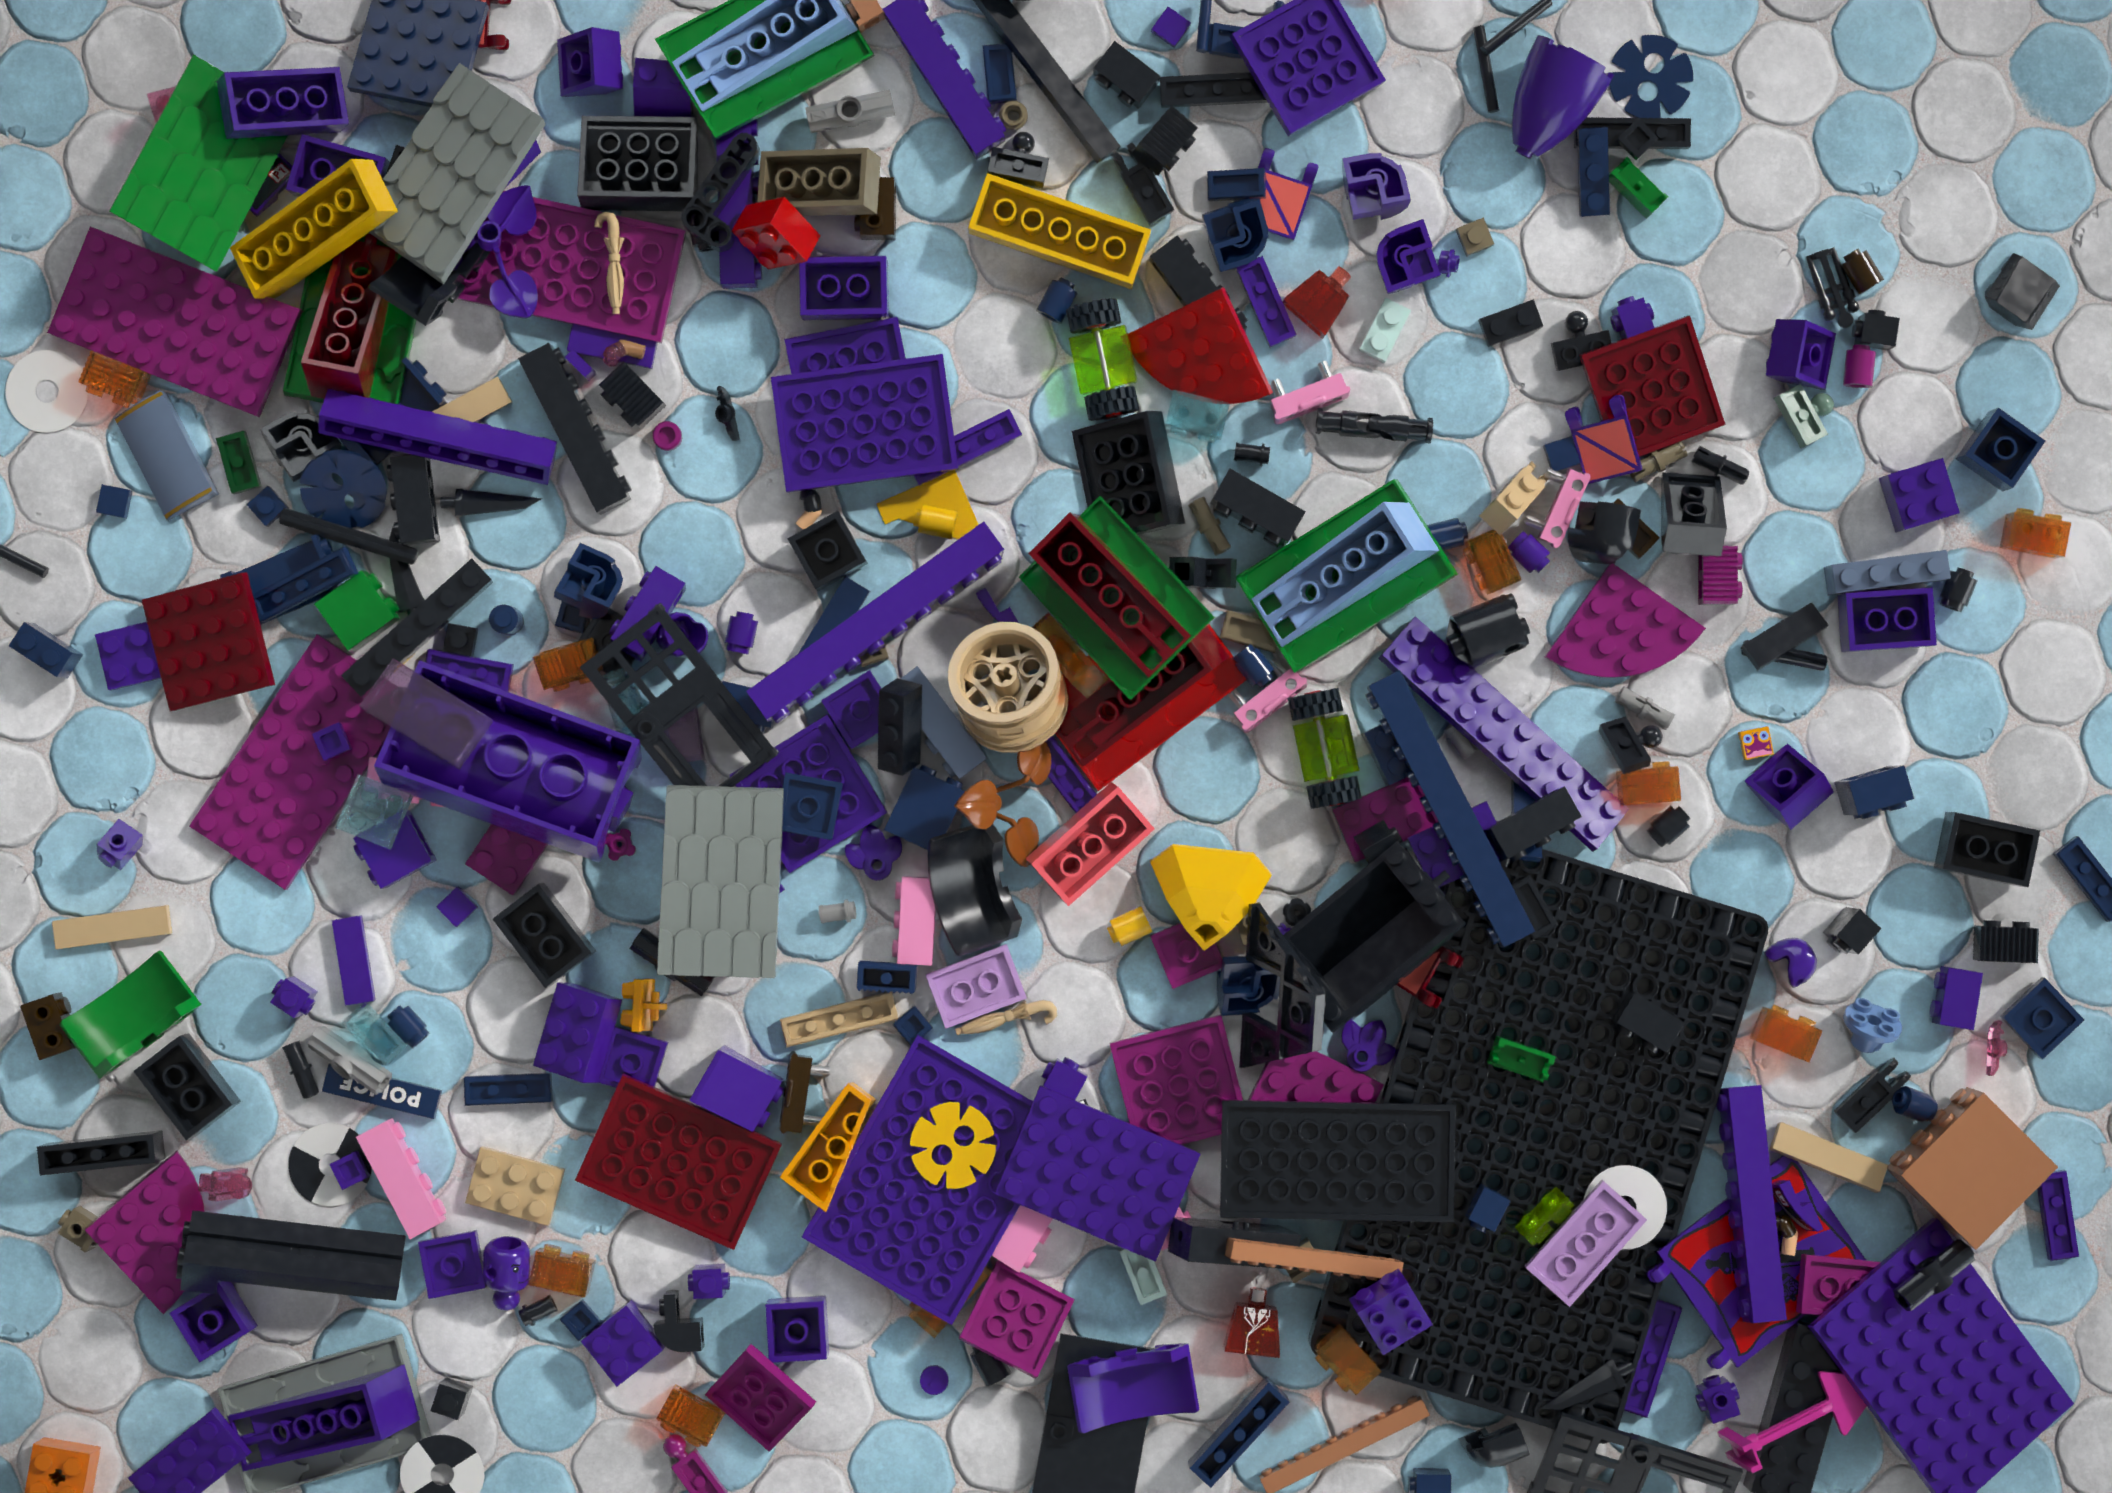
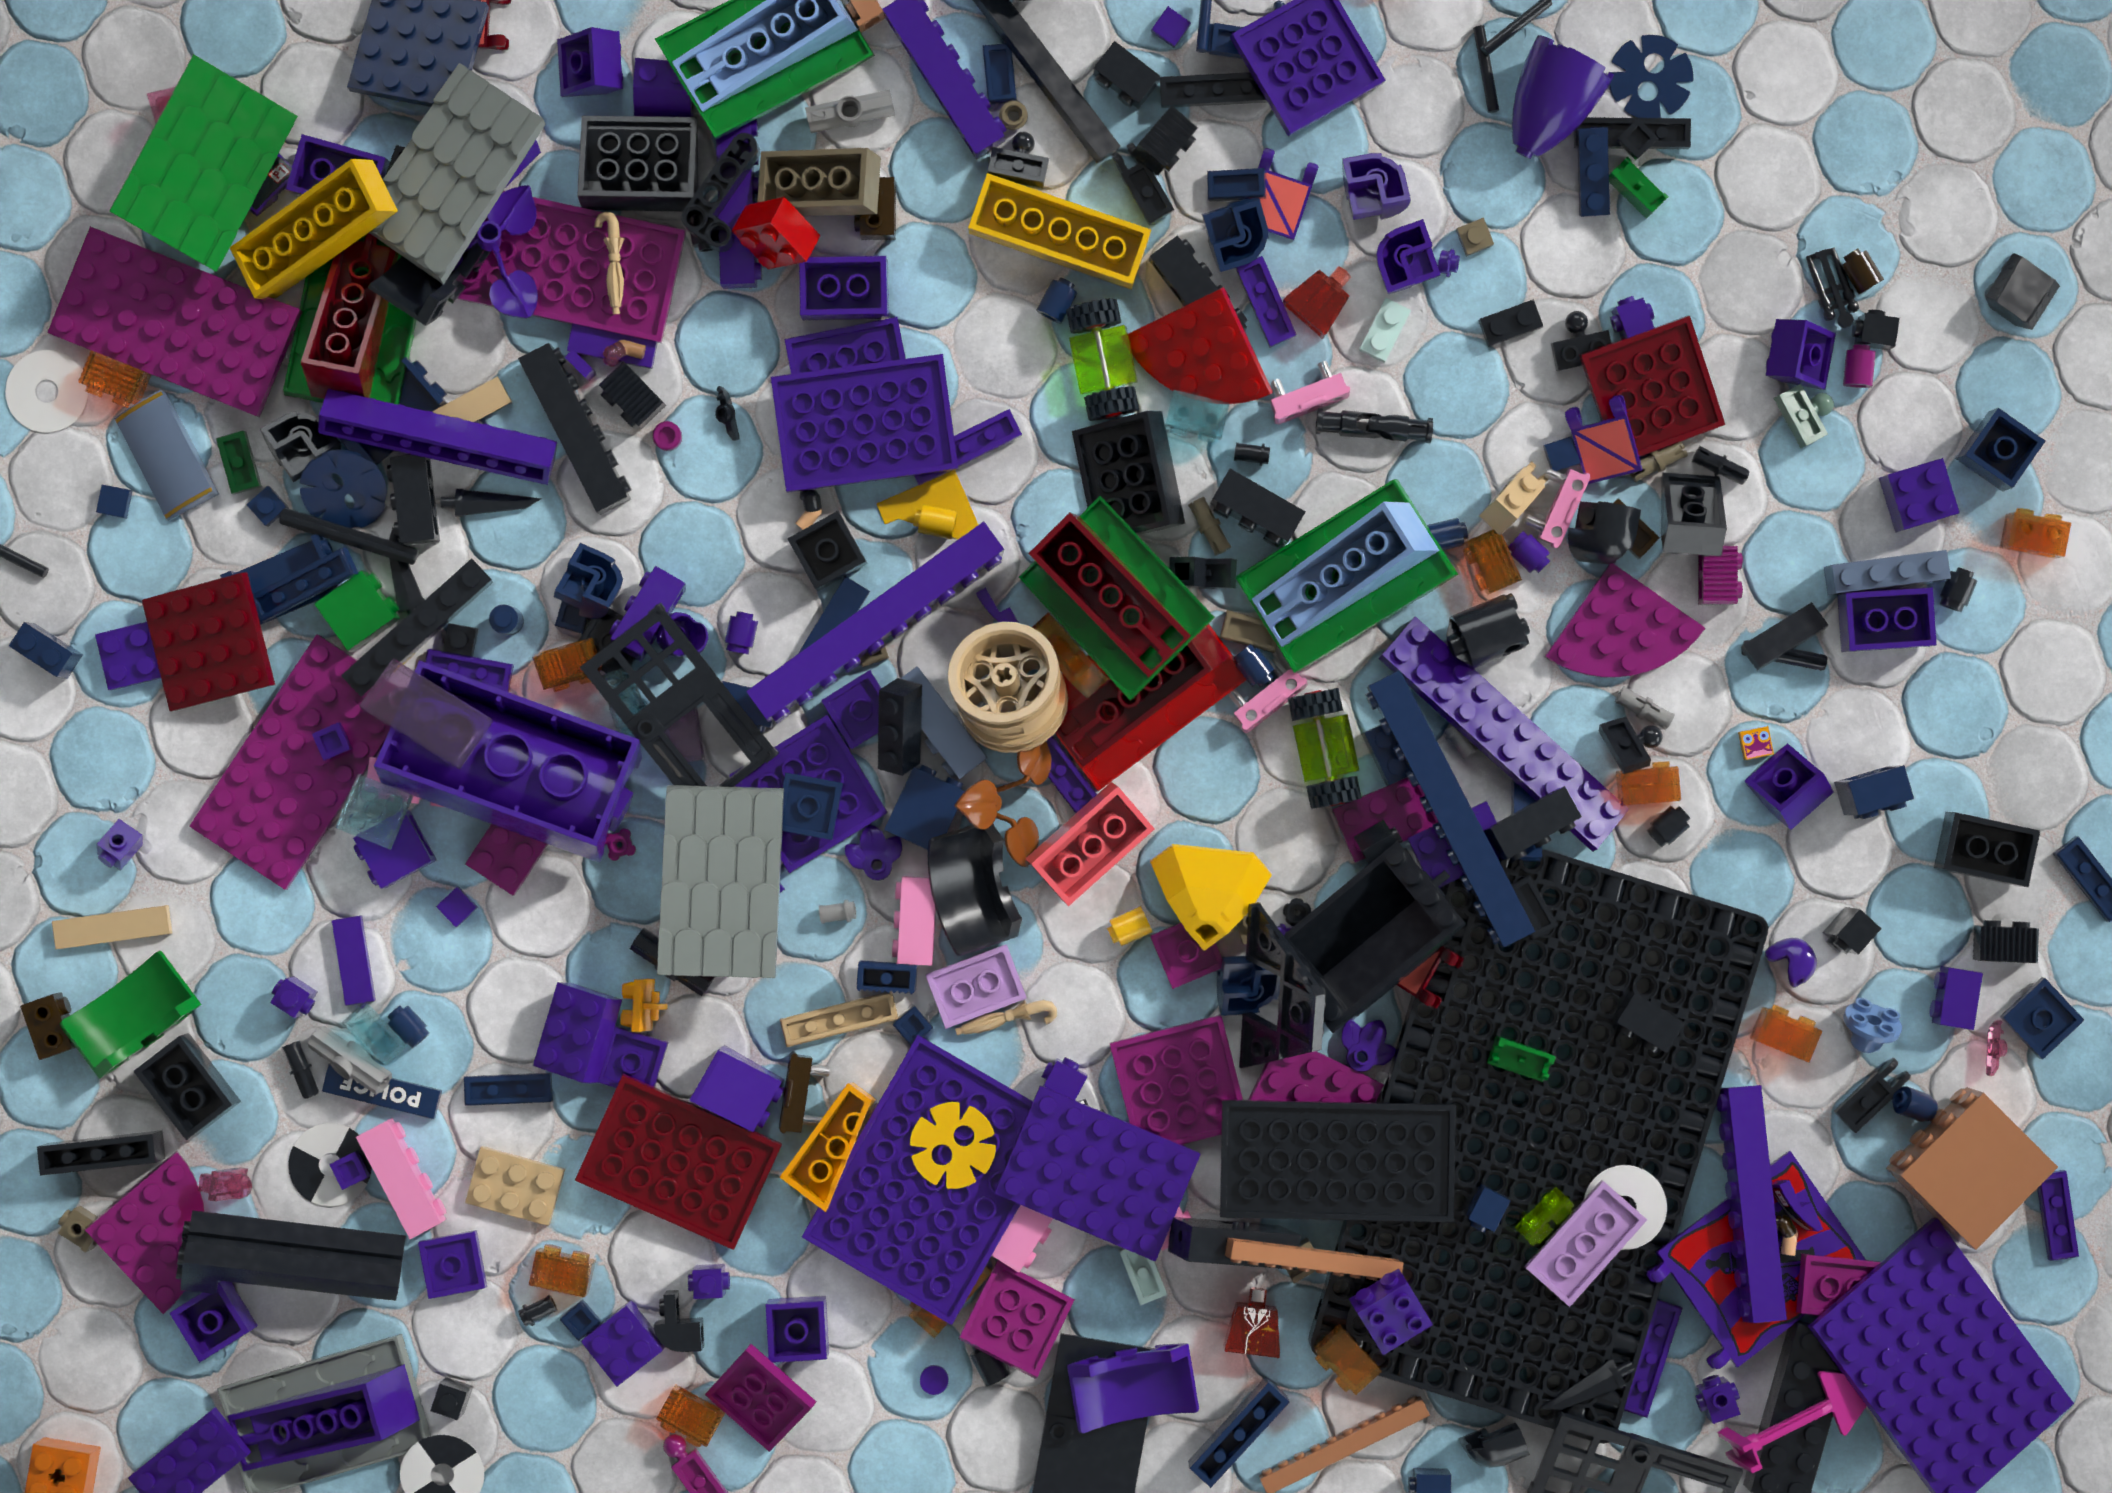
(282, 102): dark purple brick -> none
(506, 1270): dark purple piece -> none
(544, 935): black brick -> none
(1828, 1157): tan tile -> none
(1934, 1275): black piece -> none

